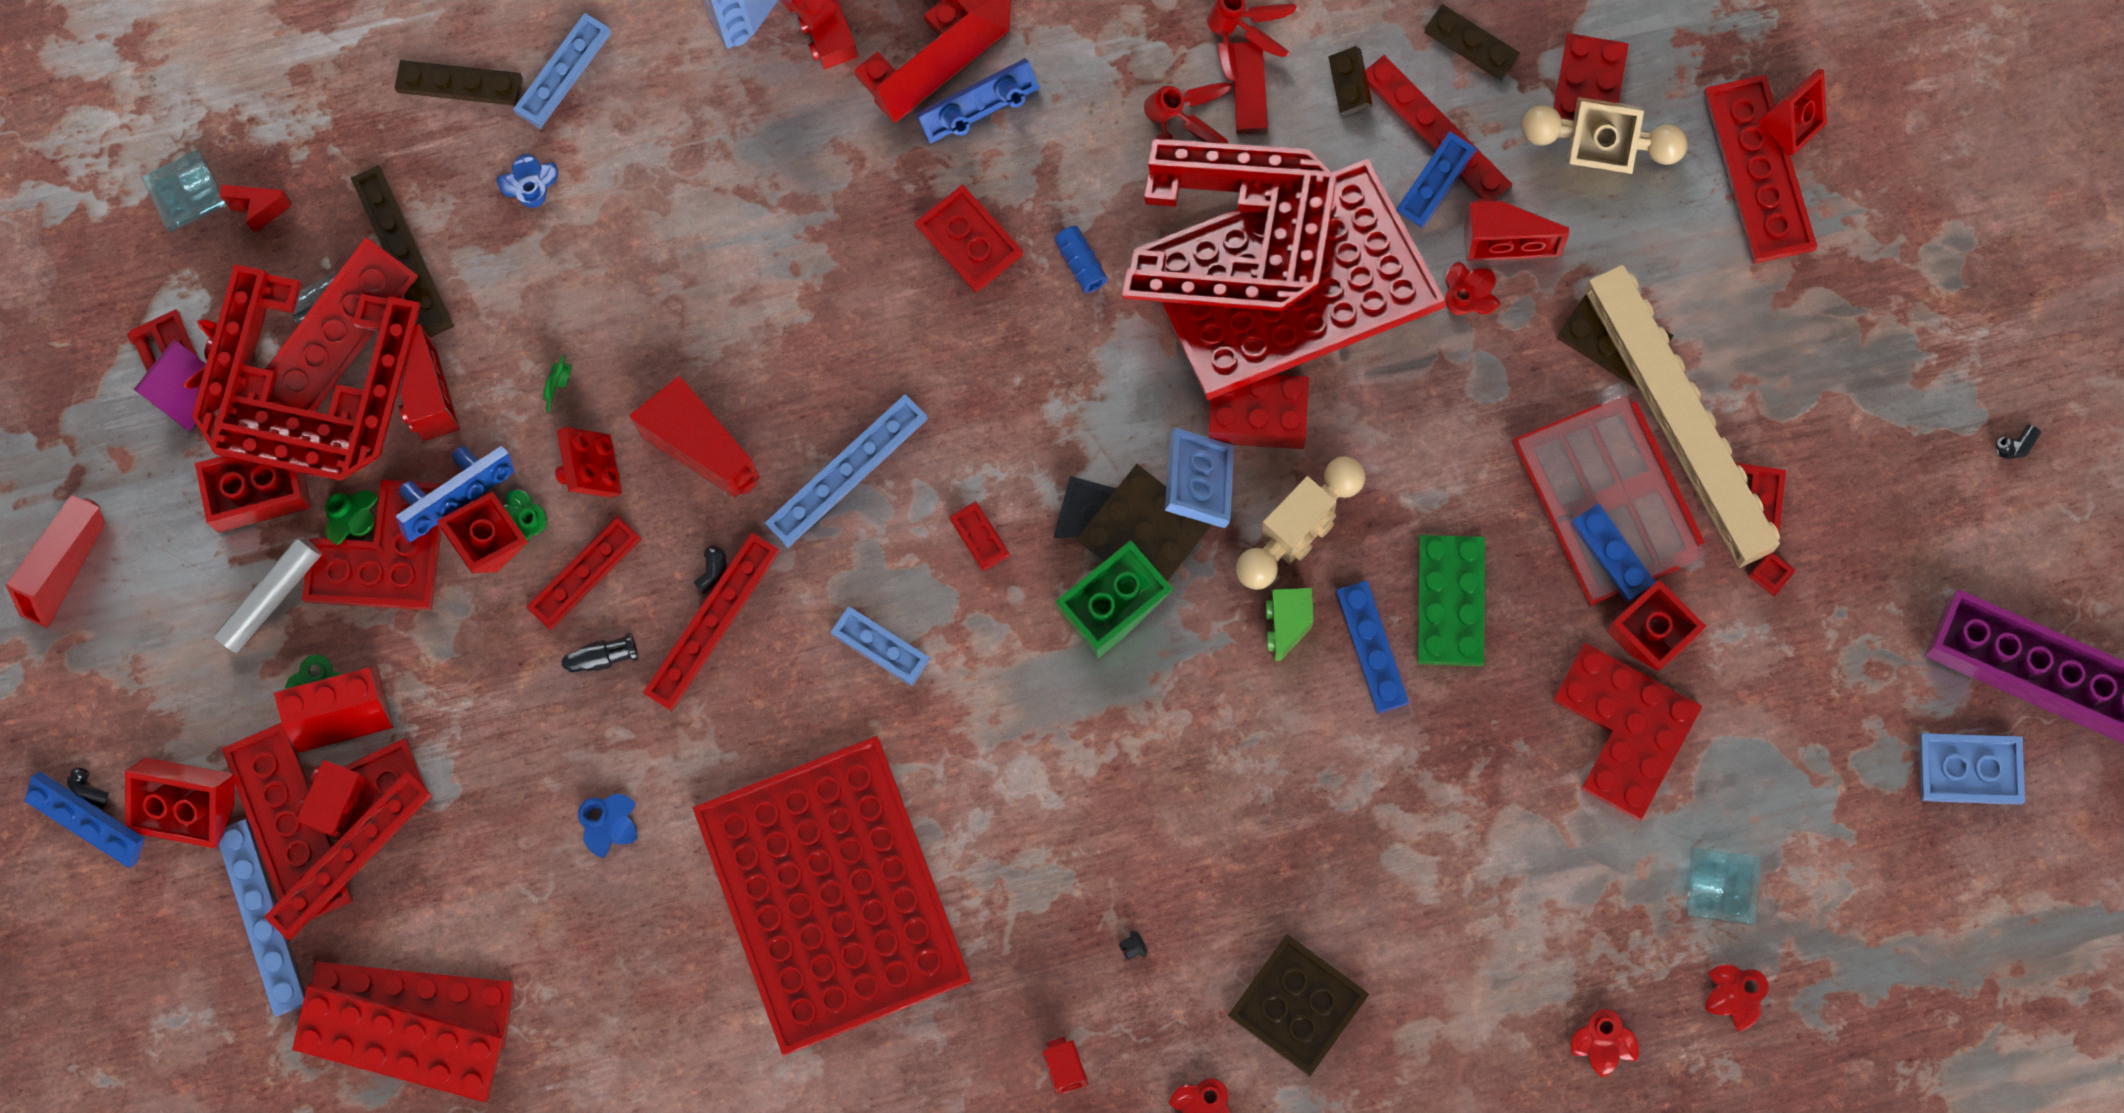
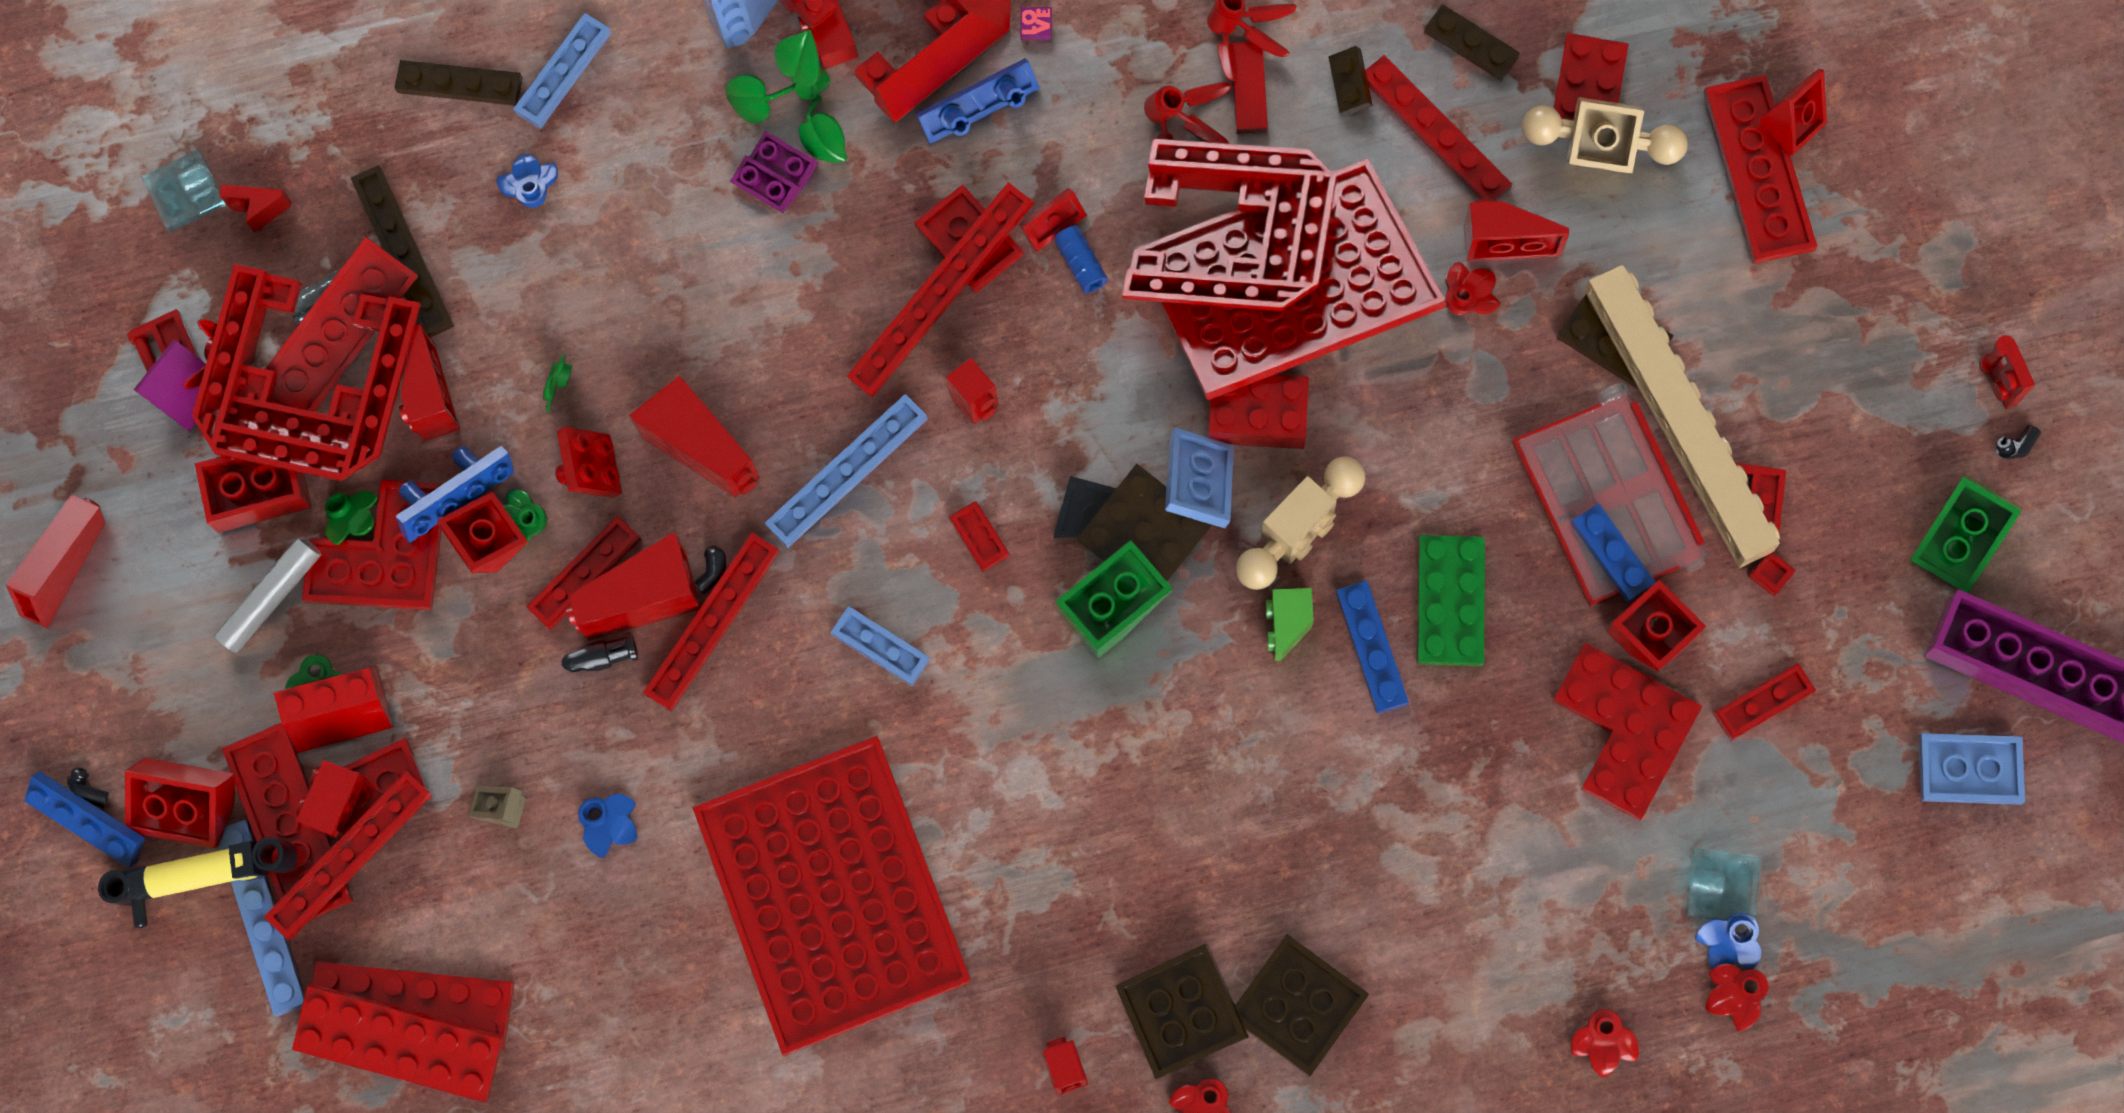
(240, 862): none -> piece
(498, 805): none -> dark tan slope
(636, 592): none -> red slope
(774, 172): none -> magenta slope
(798, 59): none -> green plant
(940, 290): none -> red plate
(973, 391): none -> red brick
(1036, 23): none -> tile
(1052, 218): none -> red plate
(1134, 945): black piece -> none
(1182, 1011): none -> dark brown plate
(1436, 180): blue plate -> none
(1727, 944): none -> blue plate
(1764, 702): none -> red tile
(1966, 533): none -> green slope
(2010, 381): none -> red plate

